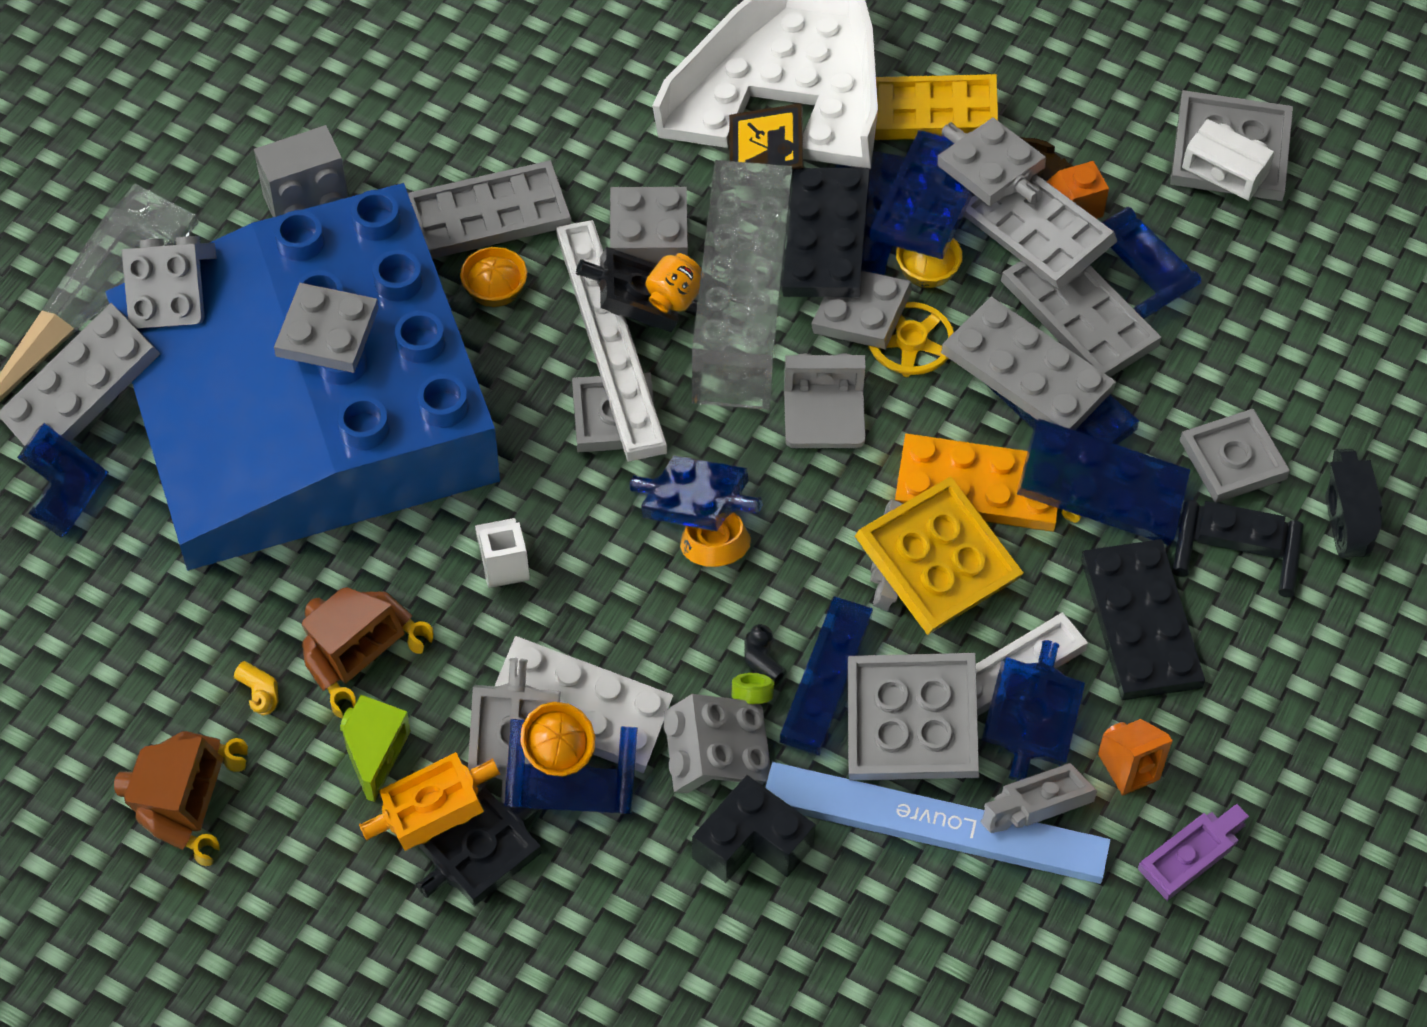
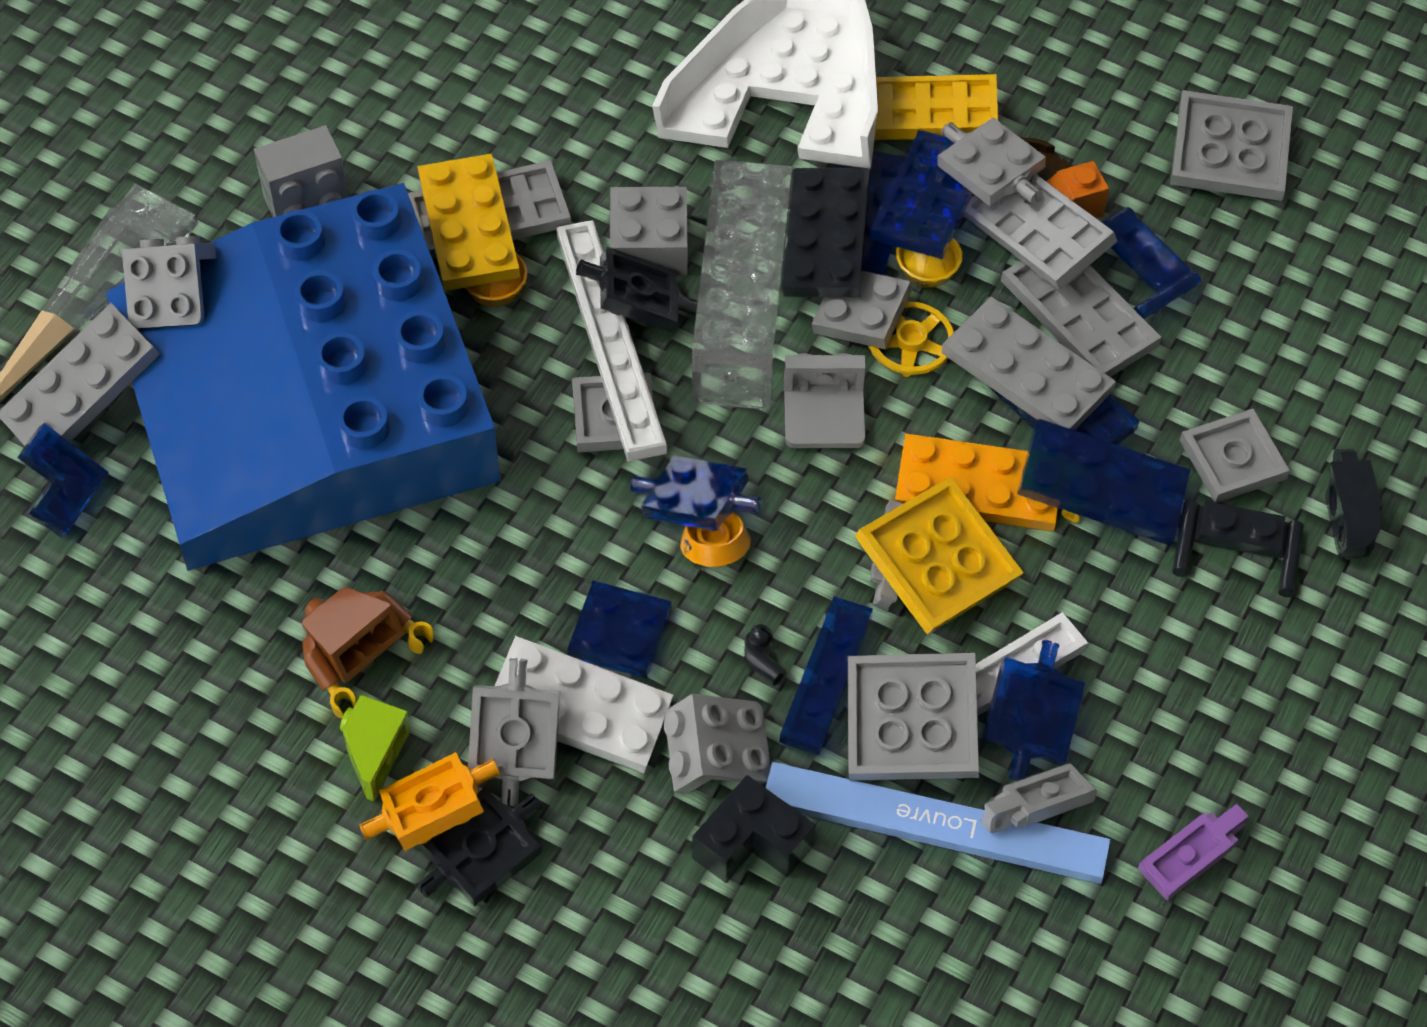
(175, 787): dark orange torso -> none
(262, 685): yellow arm -> none
(326, 327): light grey plate -> none
(468, 222): none -> yellow plate
(503, 552): white brick -> none
(558, 739): light orange hat -> none
(582, 791): clear blue plate -> none
(619, 629): none -> clear blue plate
(674, 283): light orange head -> none
(752, 688): lime tile -> none
(768, 136): piece -> none
(1134, 754): orange slope -> none
(1142, 619): black plate -> none
(1228, 159): white brick -> none

